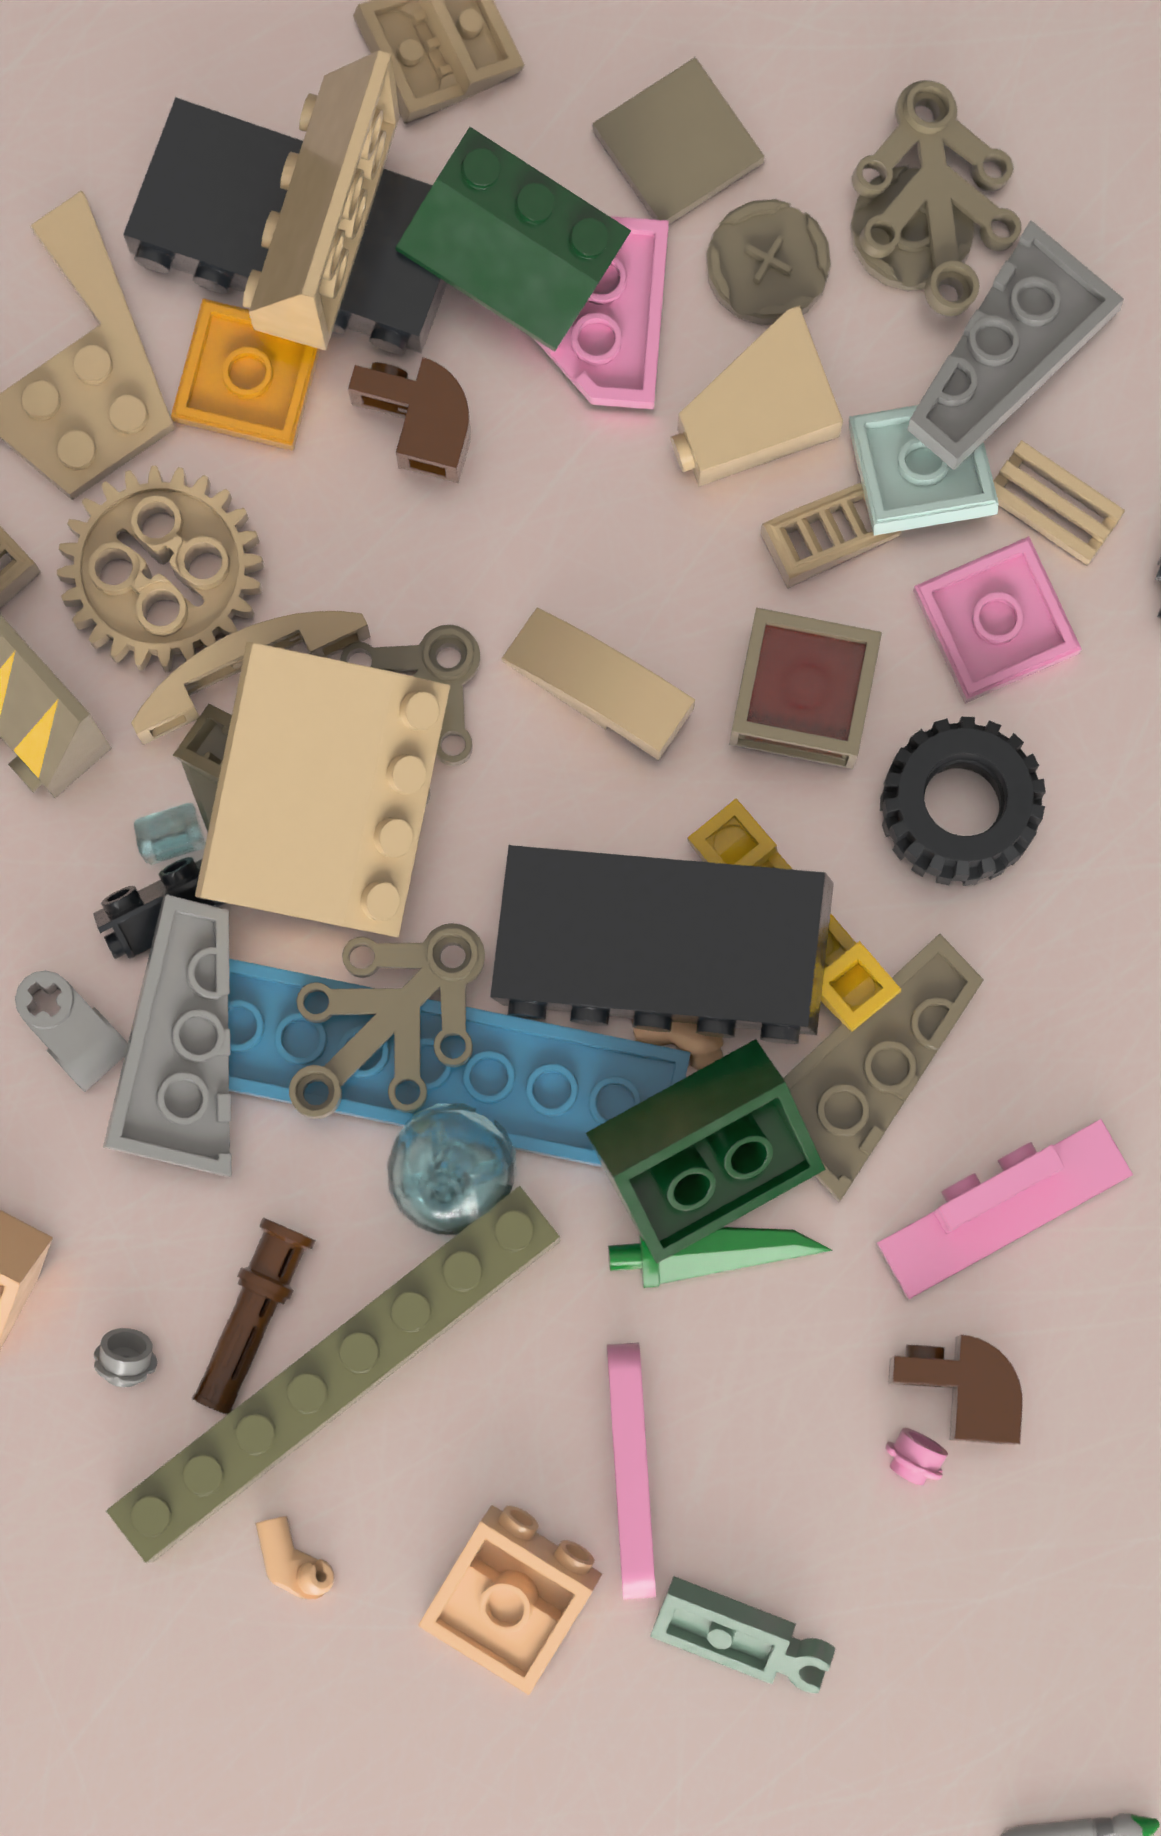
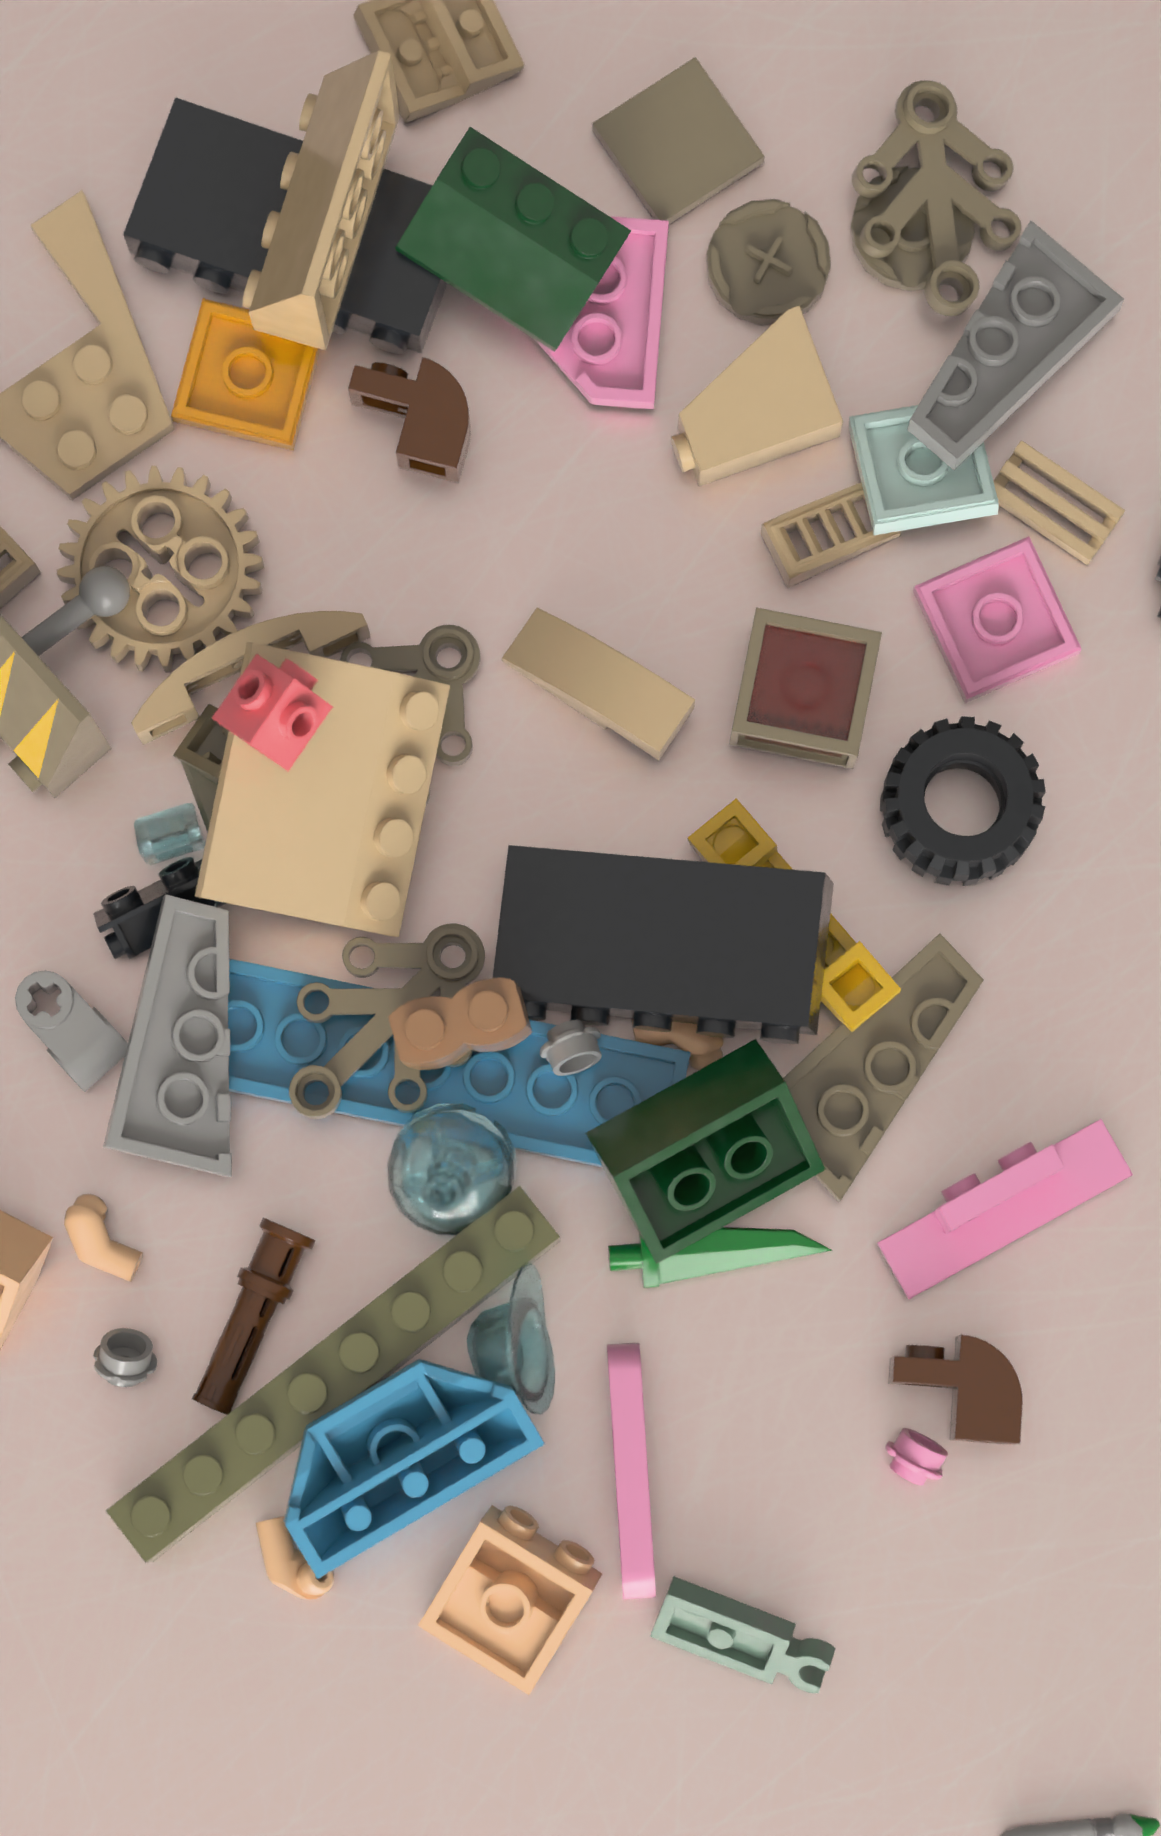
(91, 1240): none -> light nougat arm
(101, 593): none -> light grey bar
(273, 709): none -> coral brick
(399, 1457): none -> dark azure wedge
(478, 1018): none -> medium nougat brick
(514, 1344): none -> clear light blue piece
(571, 1048): none -> light grey plate

